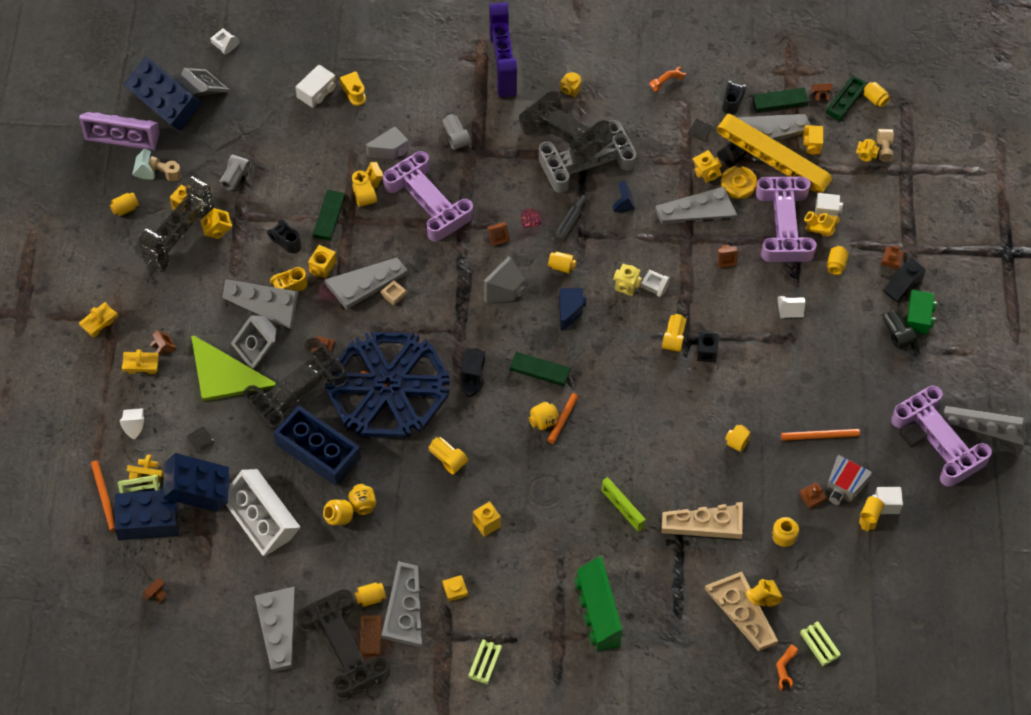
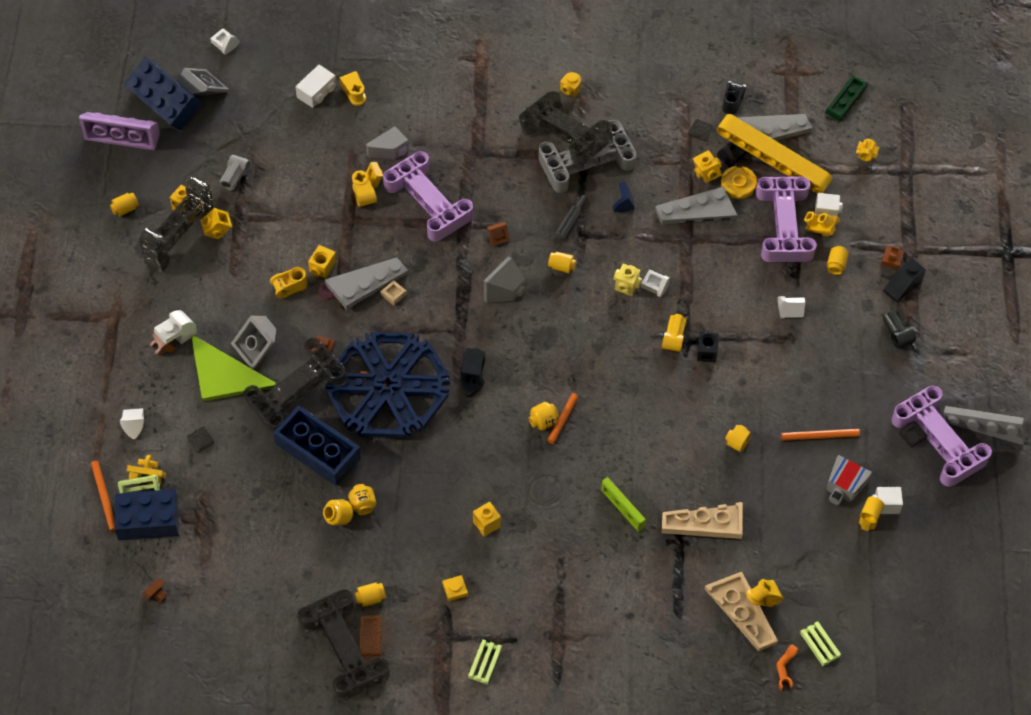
(98, 319): yellow hips -> none
(140, 362): yellow hips -> none
(141, 167): light aqua tile -> none
(171, 168): tan leg -> none
(177, 327): none -> white brick
(195, 482): dark blue brick -> none
(260, 511): white slope -> none
(266, 301): light grey wing -> none
(277, 625): light grey wing -> none
(285, 236): black piece -> none
(329, 215): dark green tile -> none
(403, 611): light grey wing -> none
(451, 458): yellow piece -> none
(456, 134): light grey piece -> none
(501, 41): dark purple beam -> none
(530, 217): clear pink tile -> none
(540, 369): dark green tile -> none
(571, 305): dark blue slope -> none
(598, 605): green slope -> none
(656, 84): orange arm -> none
(727, 256): dark orange tile -> none
(780, 99): dark green tile -> none
(785, 532): yellow head -> none
(813, 139): yellow brick -> none
(813, 495): dark orange tile -> none
(821, 89): dark orange tile -> none
(876, 94): yellow brick -> none
(885, 138): tan leg -> none
(920, 311): green brick -> none

